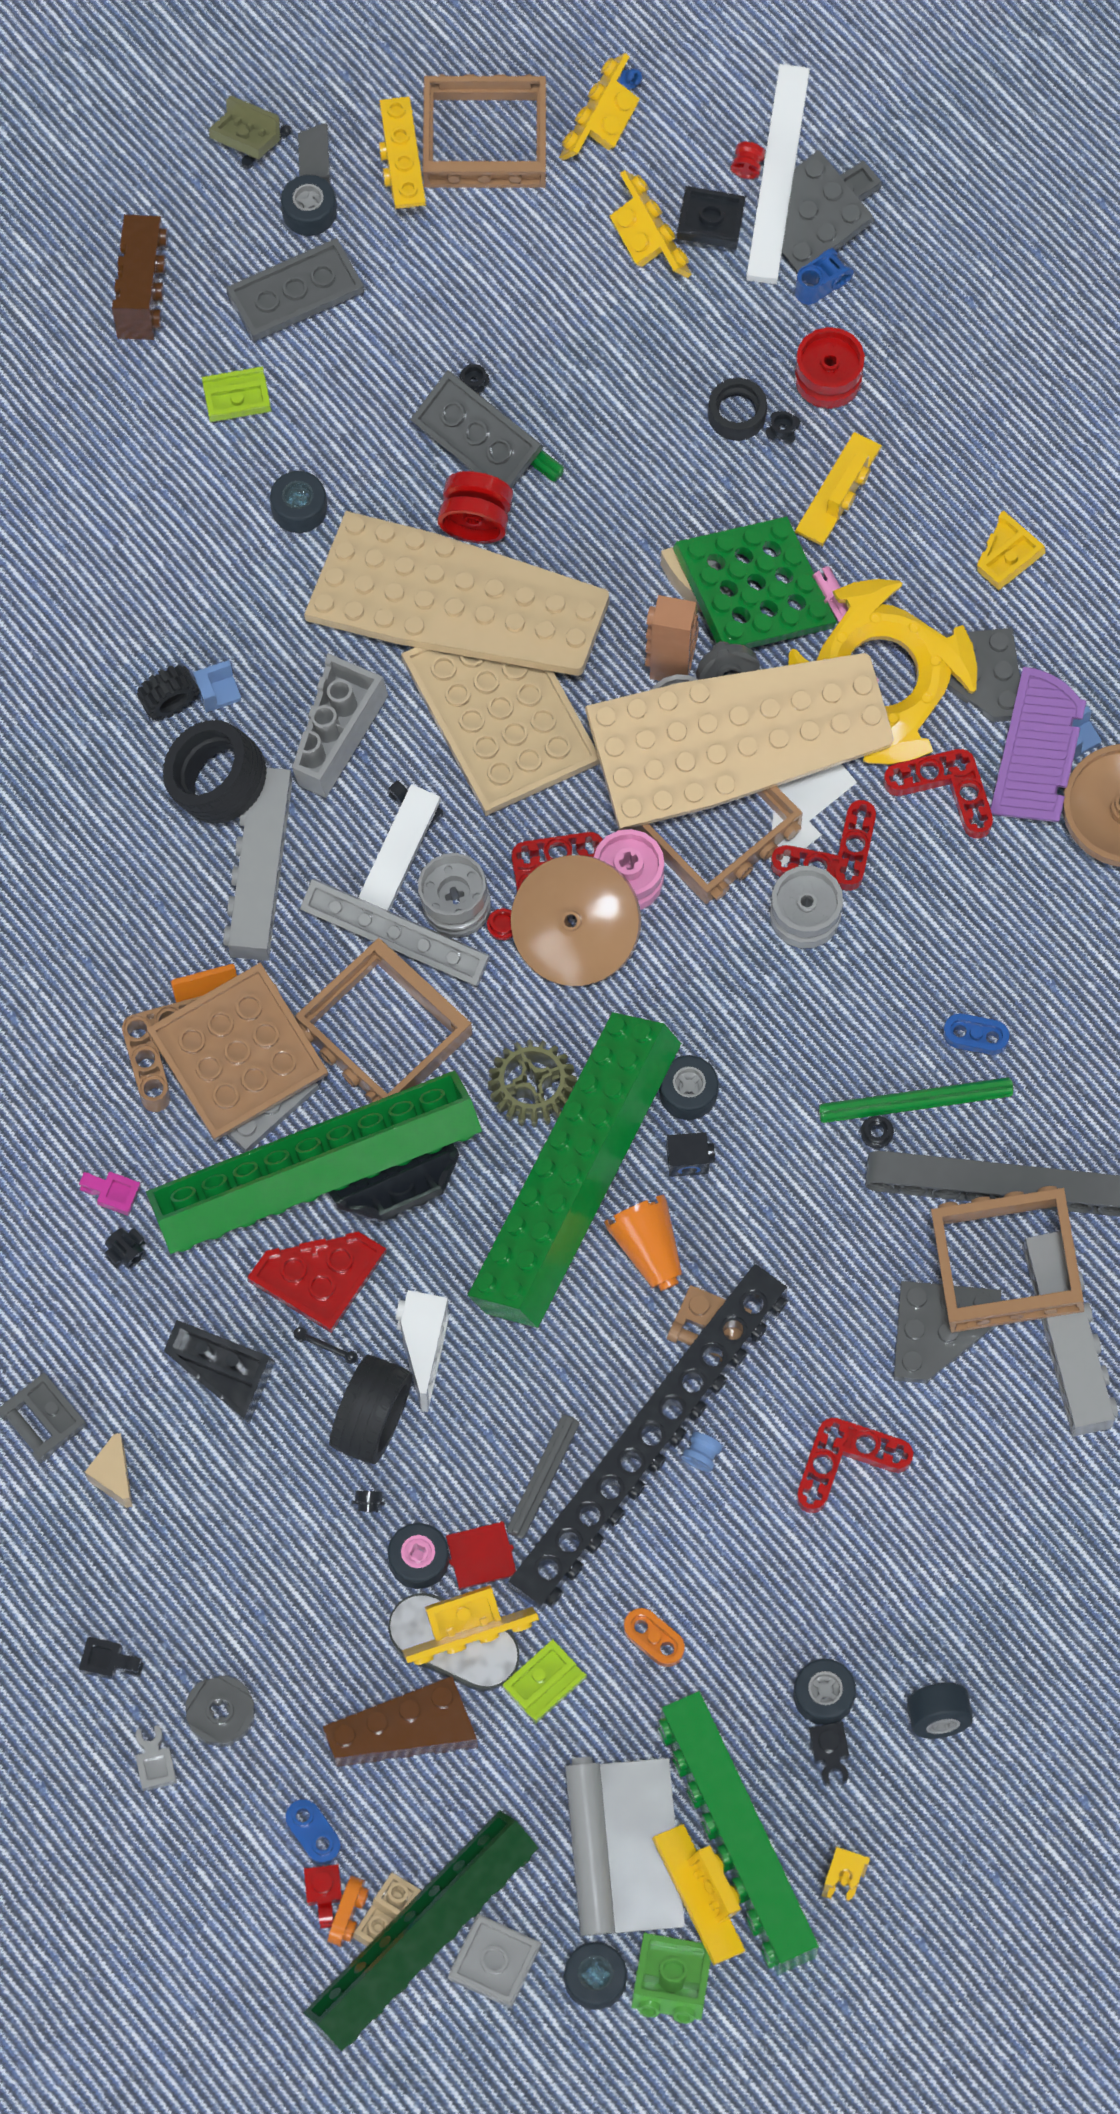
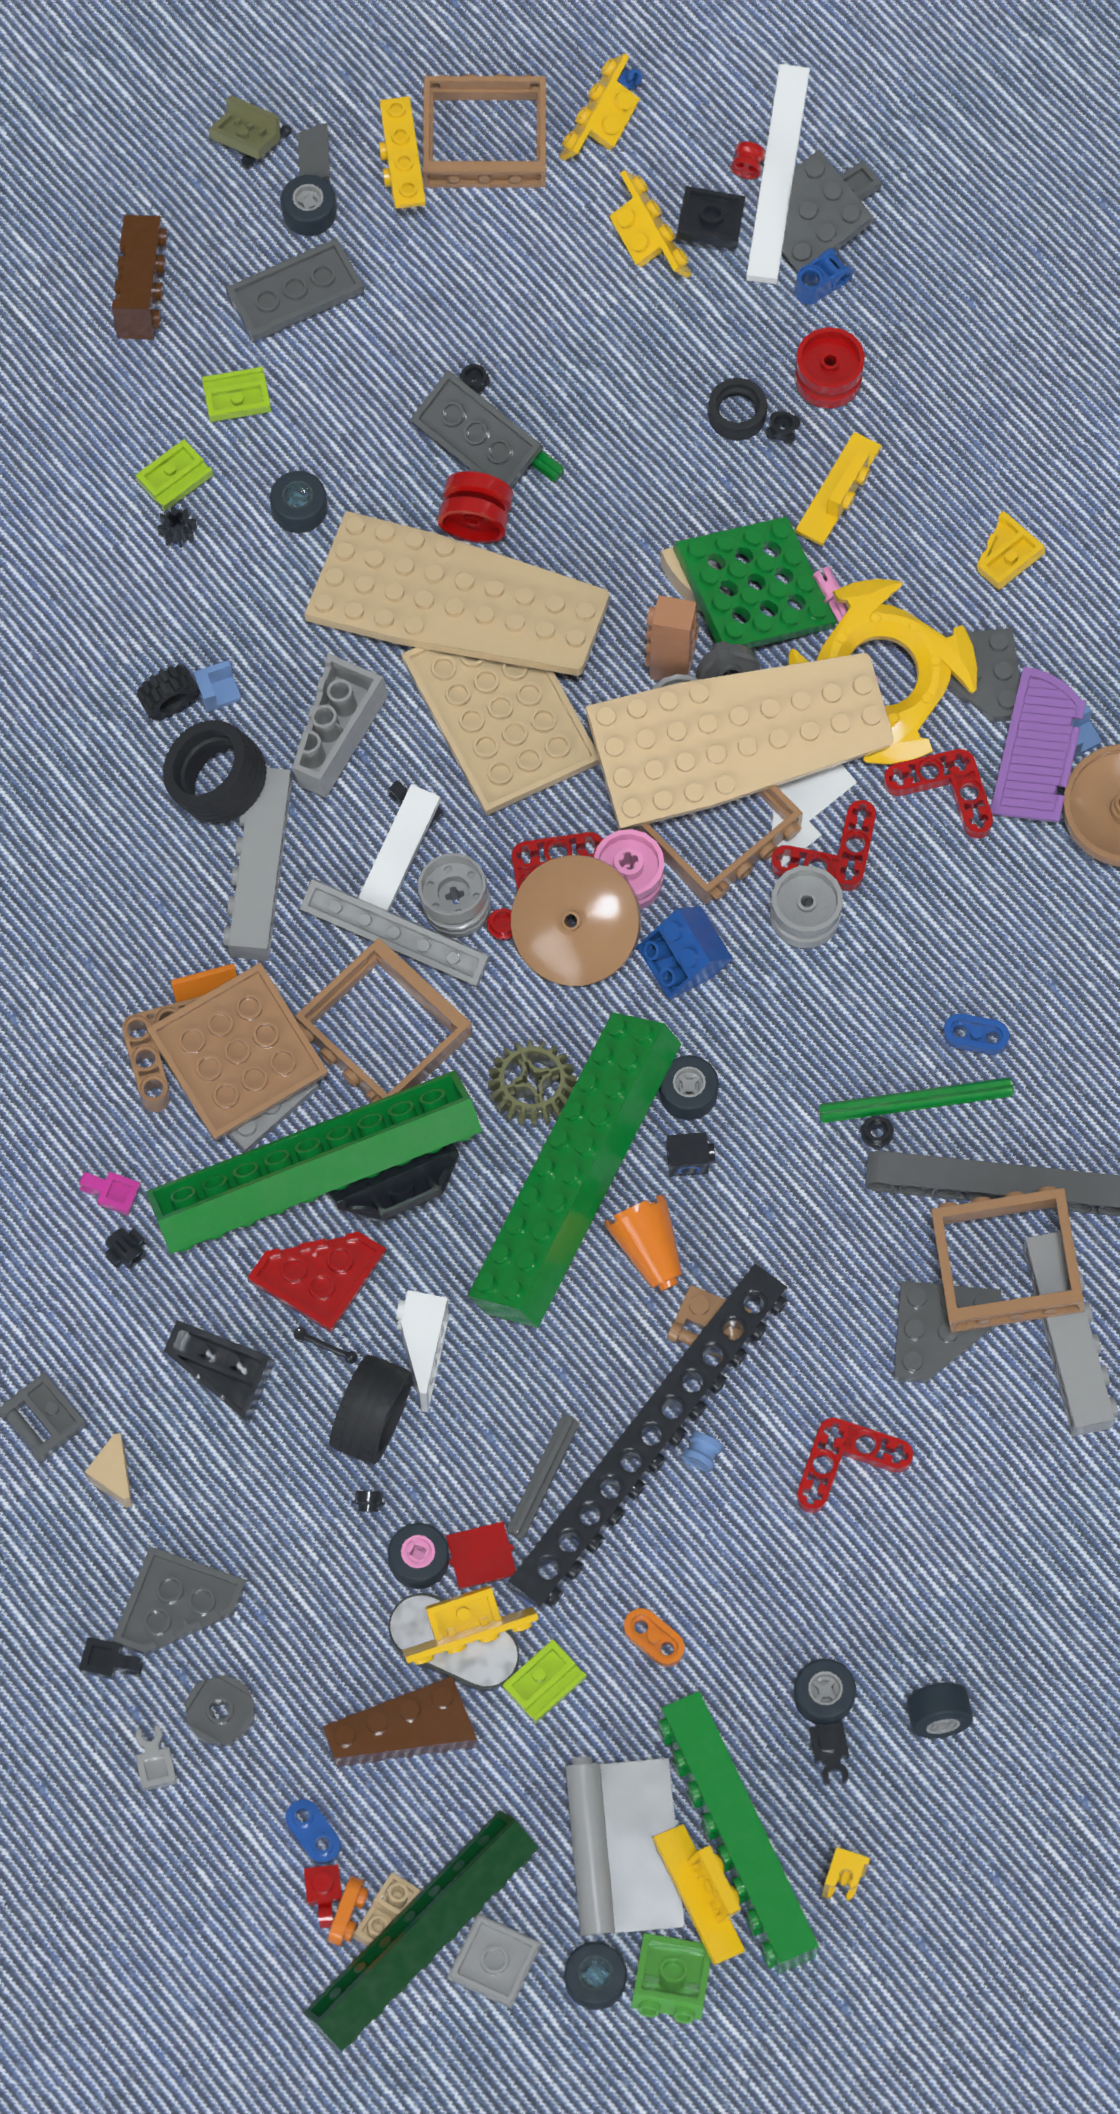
(174, 475): none -> lime plate
(174, 1601): none -> dark grey plate
(177, 526): none -> black gear
(684, 951): none -> blue slope

